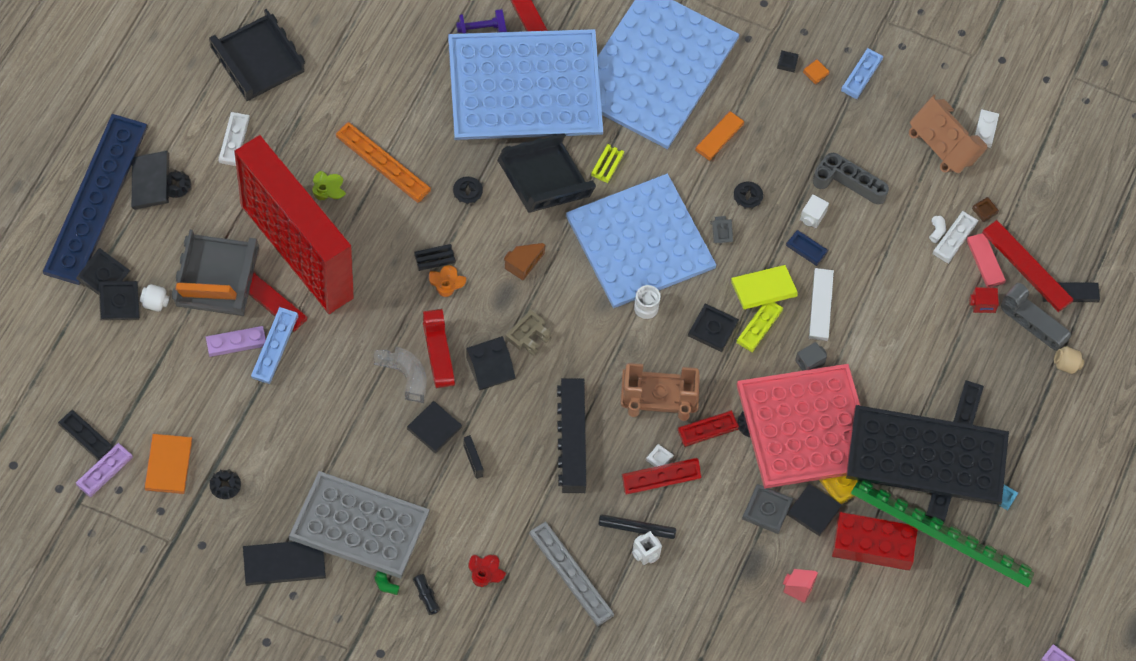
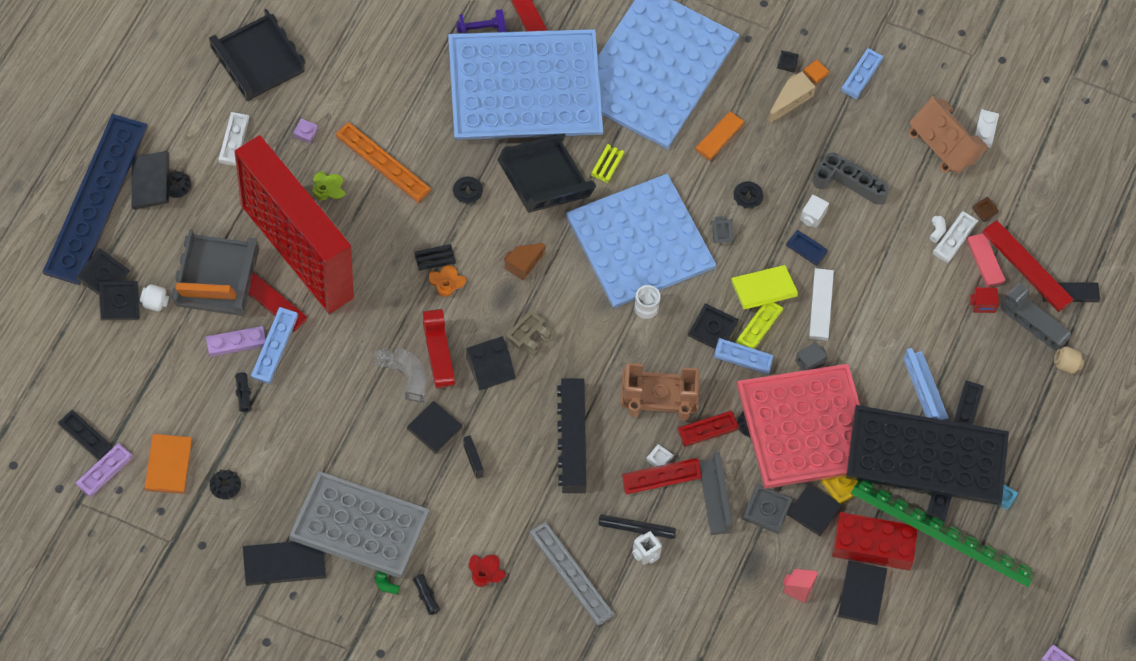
(243, 392): none -> black pin
(305, 130): none -> lavender plate
(715, 495): none -> dark grey fence
(743, 356): none -> light blue tile
(795, 92): none -> tan slope
(862, 592): none -> black tile
(924, 385): none -> light blue fence

